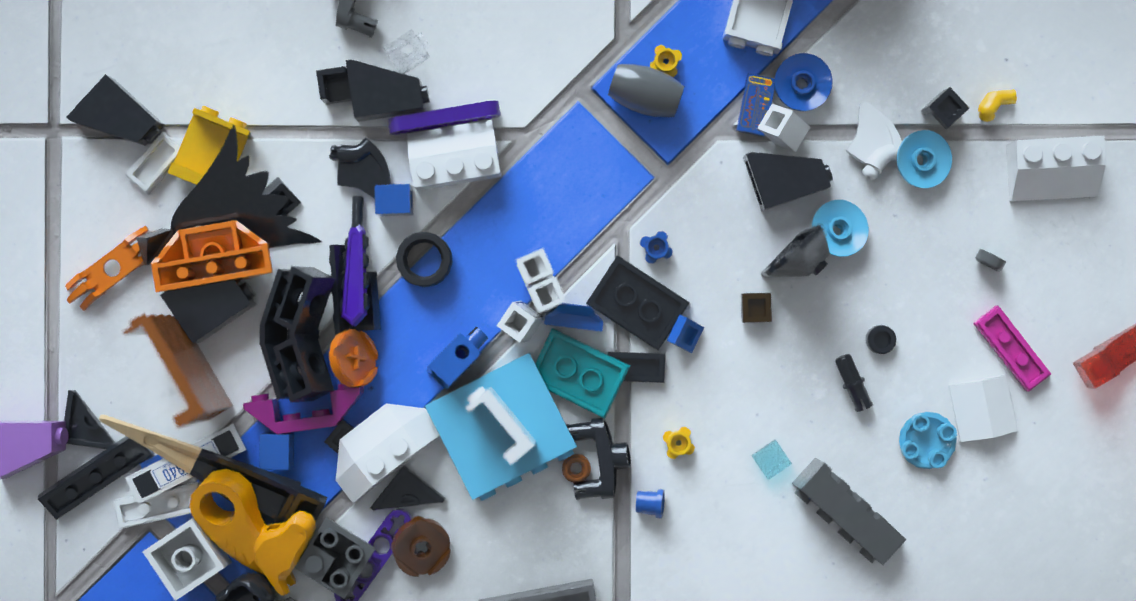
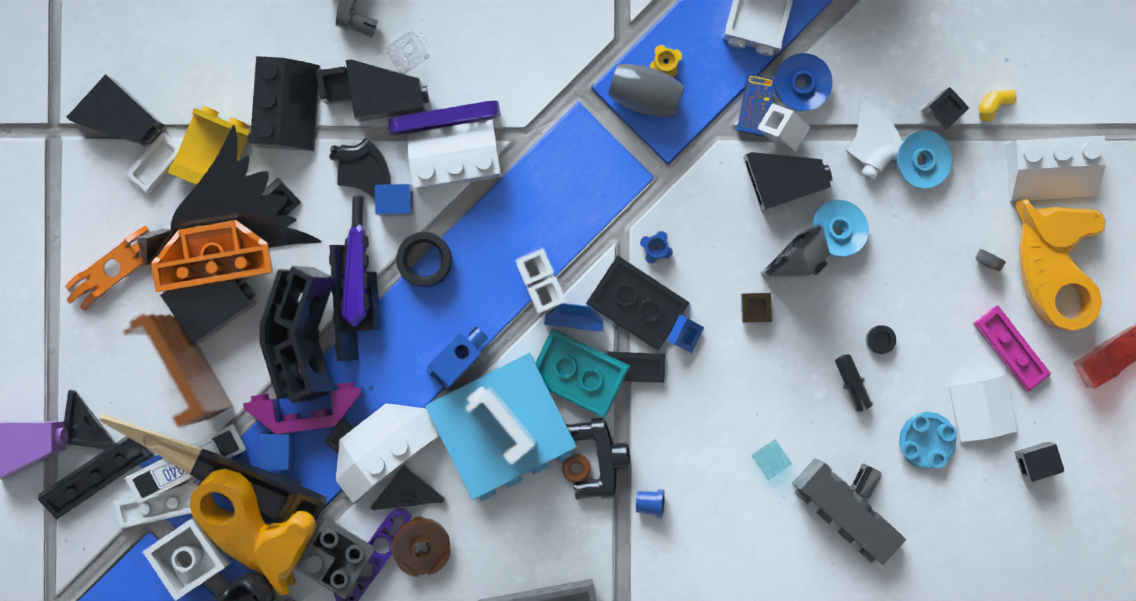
(284, 104): none -> black slope
(353, 358): orange tile -> none
(520, 321): white brick -> none
(685, 447): yellow plate -> none
(866, 480): none -> black slope
(1039, 461): none -> black panel
(1045, 261): none -> light orange animal

